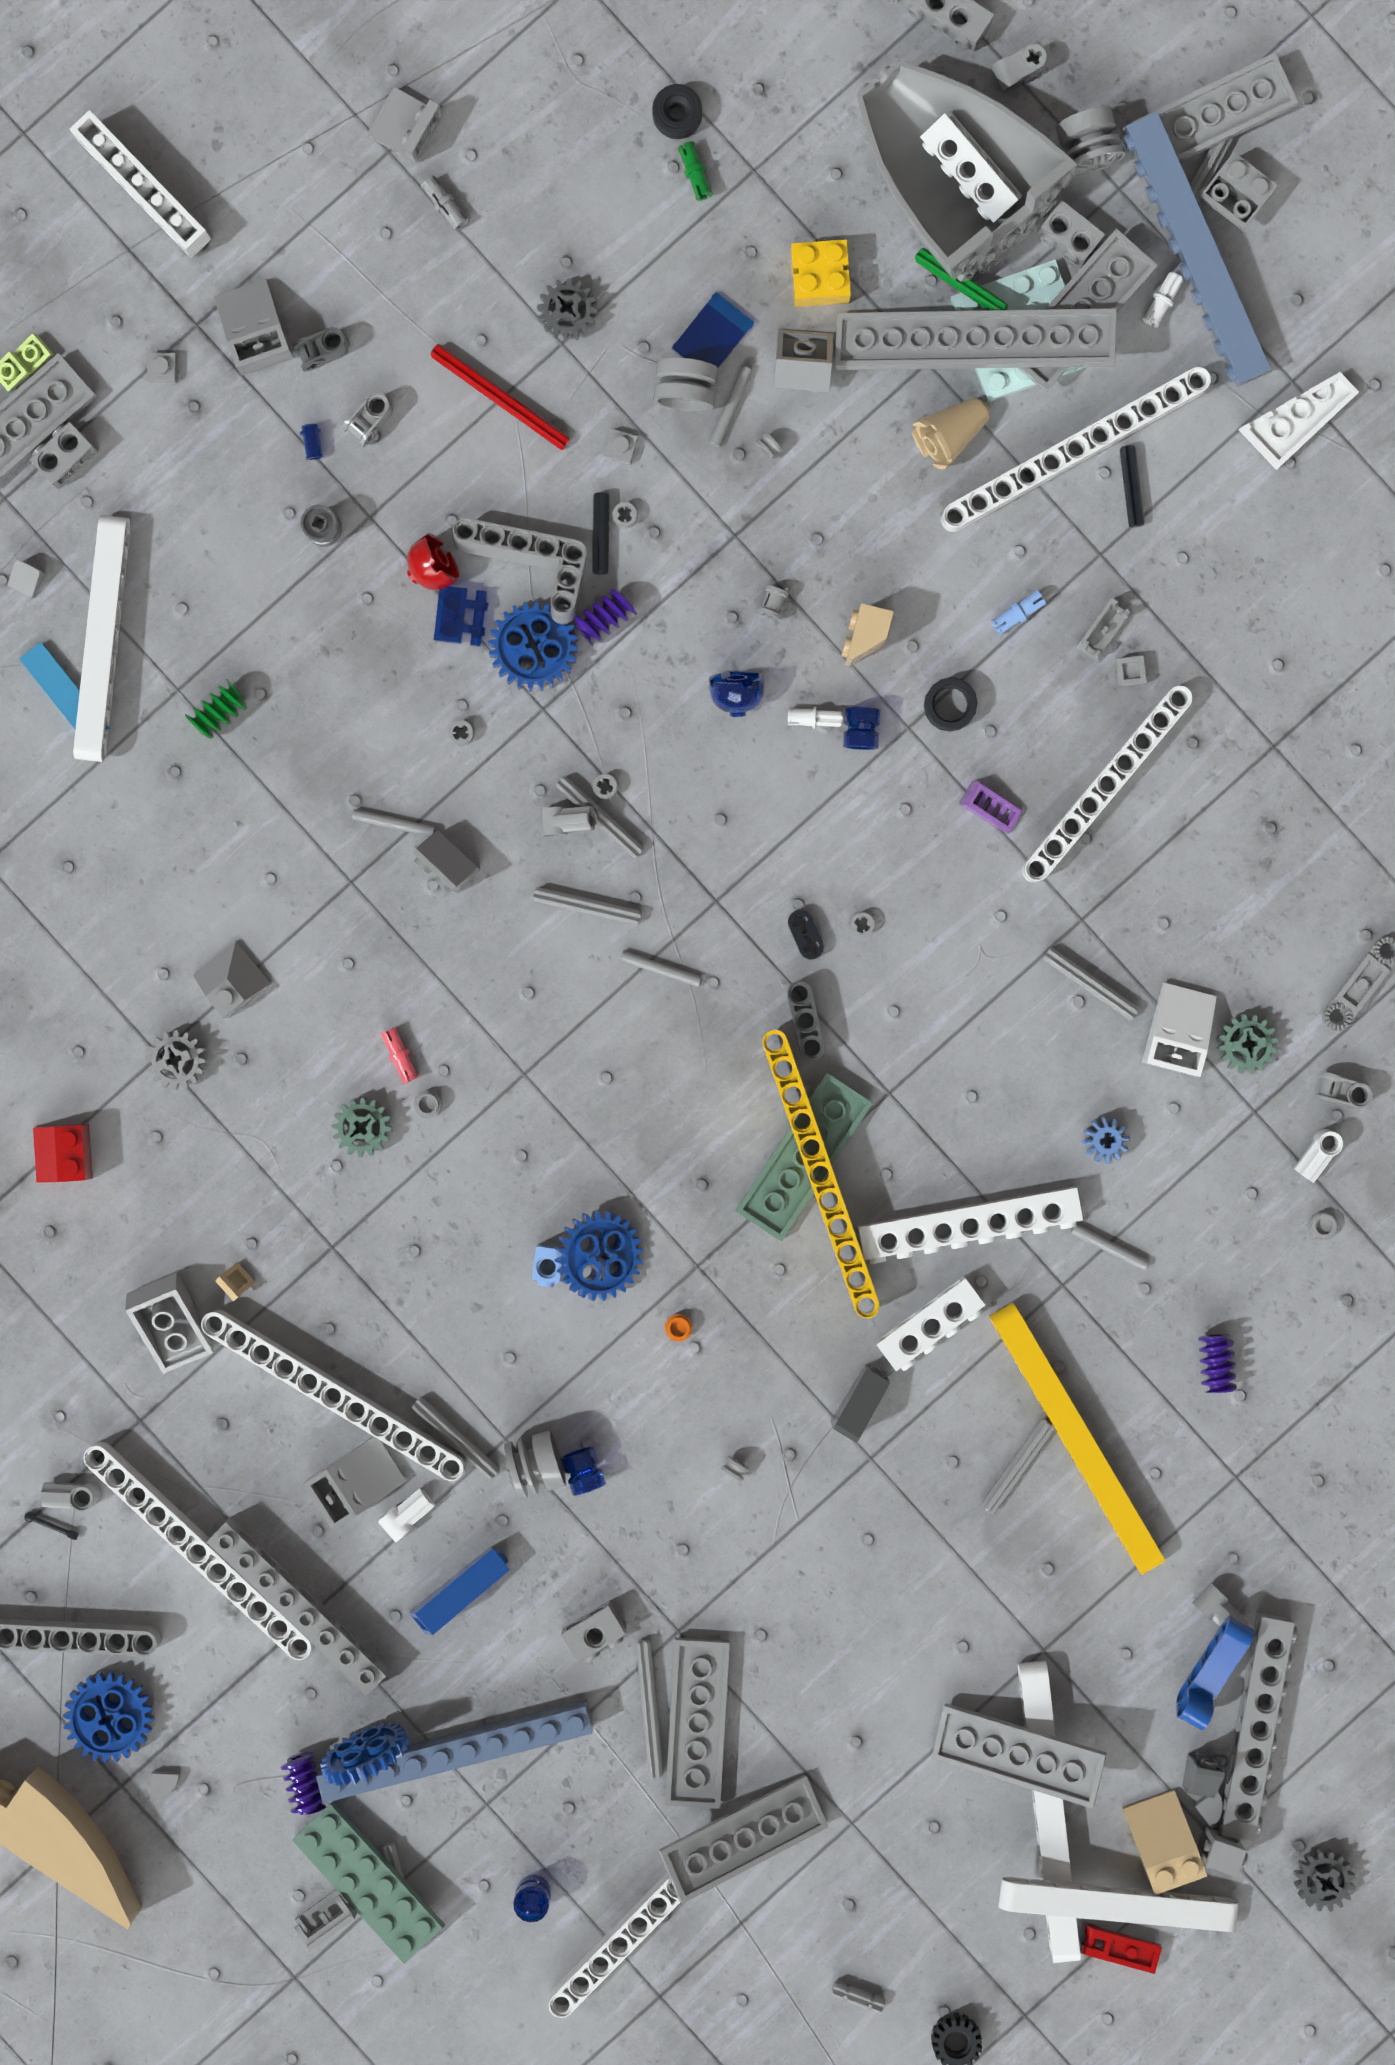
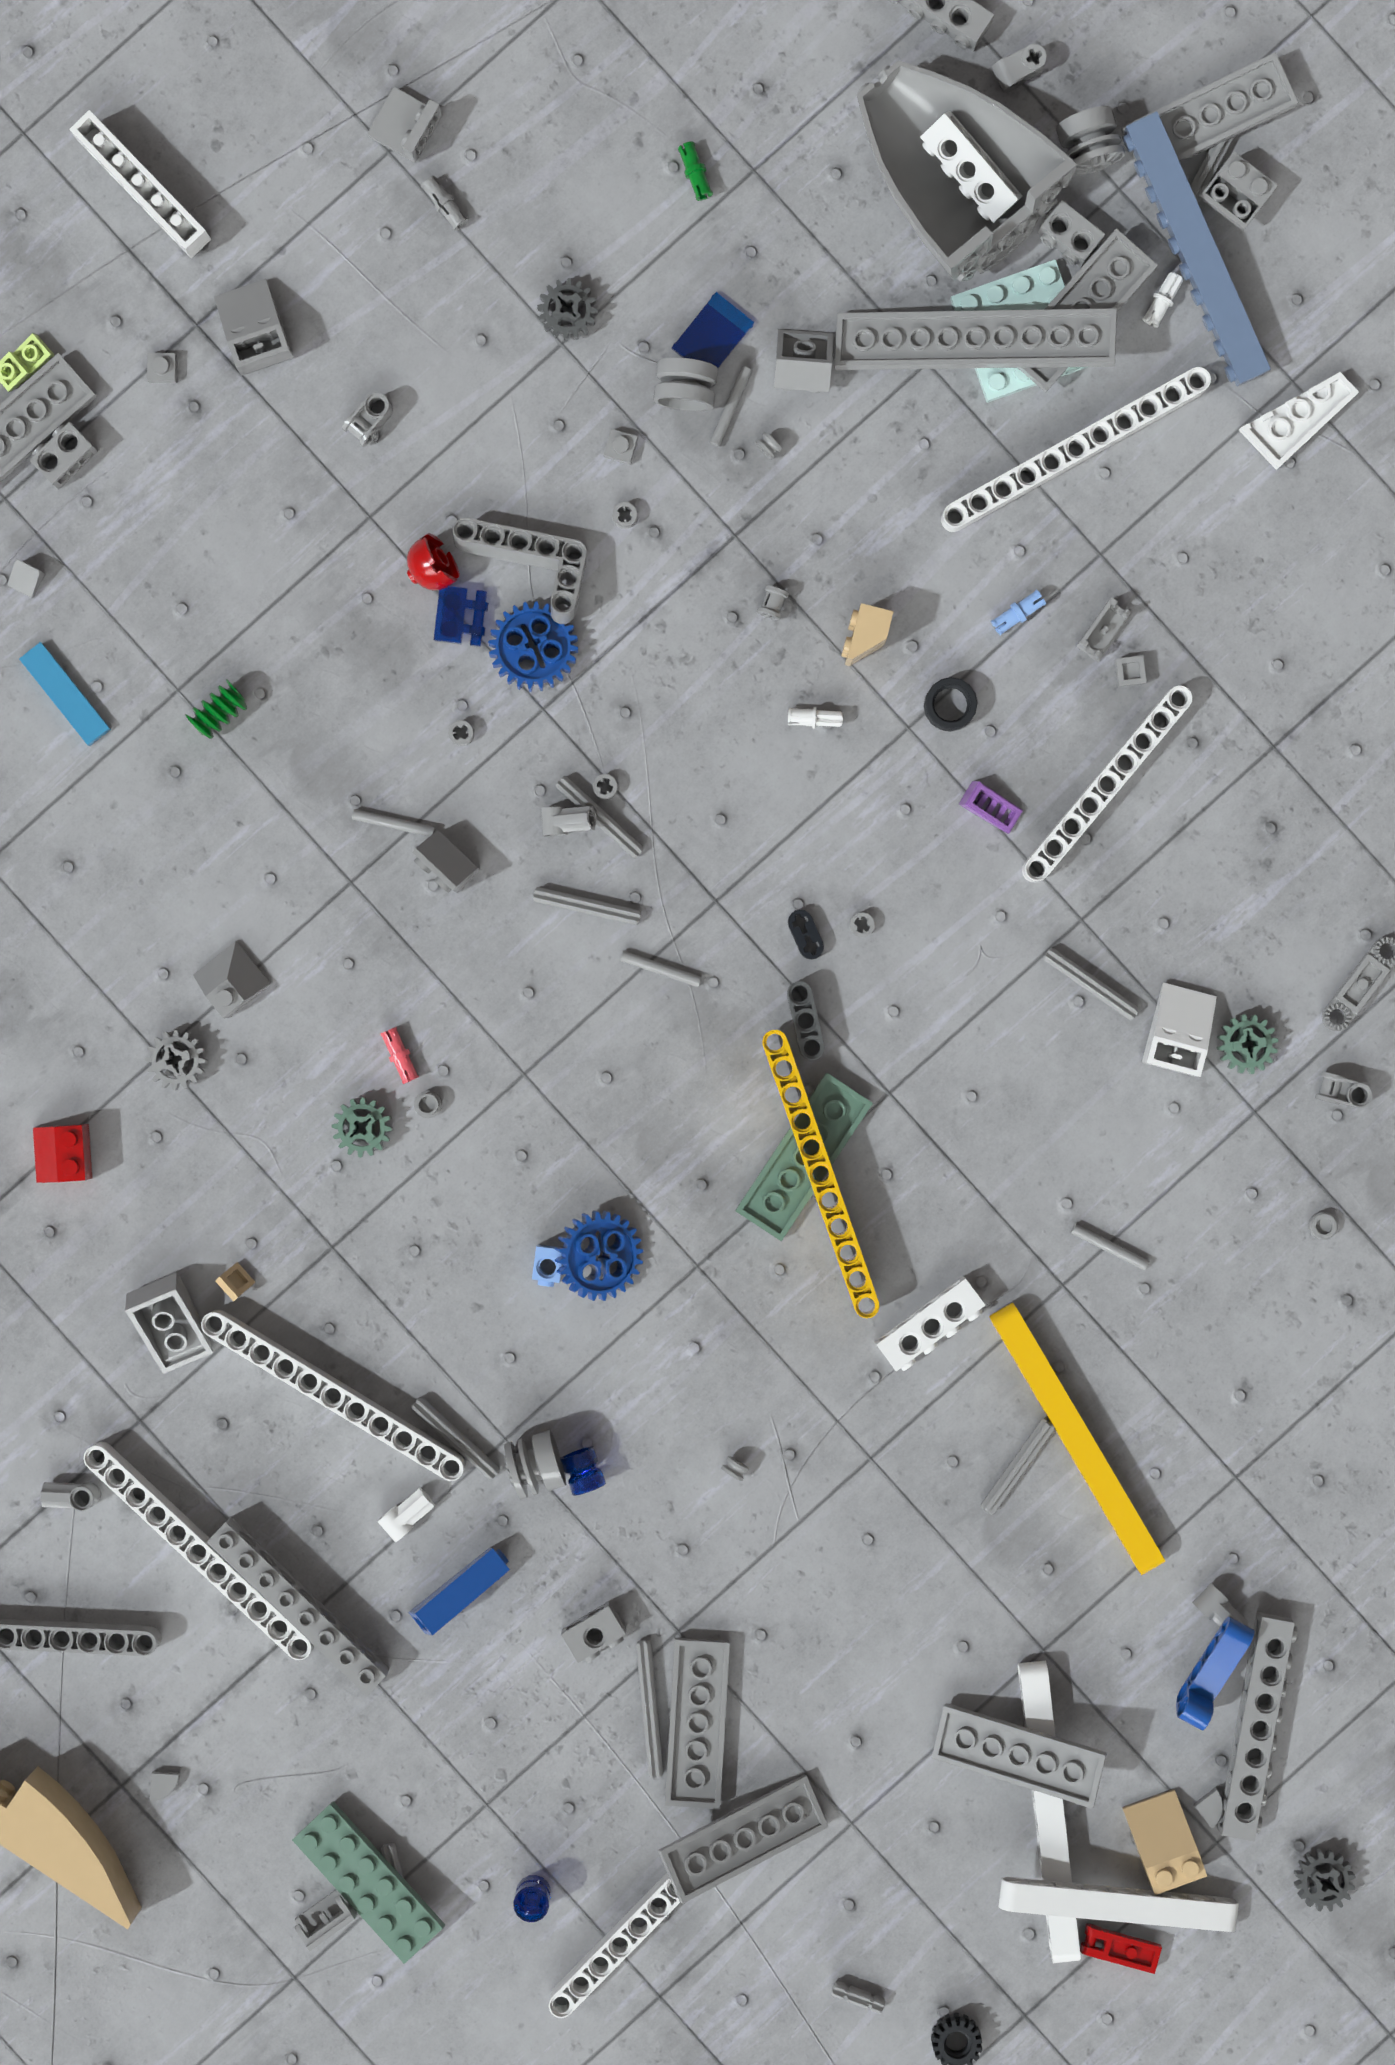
(30, 1517): black hinge -> none
(85, 1727): blue gear -> none
(102, 638): white beam -> none
(303, 1784): dark purple piece -> none
(312, 441): clear blue pin -> none
(319, 349): dark grey piece -> none
(321, 525): flat silver wheel -> none
(354, 1482): light grey slope -> none
(364, 1754): blue gear -> none
(472, 1747): sand blue brick -> none
(500, 397): red axle -> none
(600, 540): black axle -> none
(604, 616): dark purple piece -> none
(677, 95): black tyre -> none
(678, 1327): orange plate -> none
(737, 692): clear blue cylinder -> none
(822, 273): yellow piece -> none
(860, 1403): dark grey slope -> none
(861, 738): clear blue wheel -> none
(950, 430): tan cone -> none
(969, 288): green axle -> none
(1065, 1198): white brick -> none
(1112, 1147): medium blue gear -> none
(1132, 486): black axle -> none
(1202, 1775): dark grey slope -> none
(1218, 1363): dark purple piece -> none
(1222, 1852): light grey brick -> none
(1316, 1157): white piece -> none

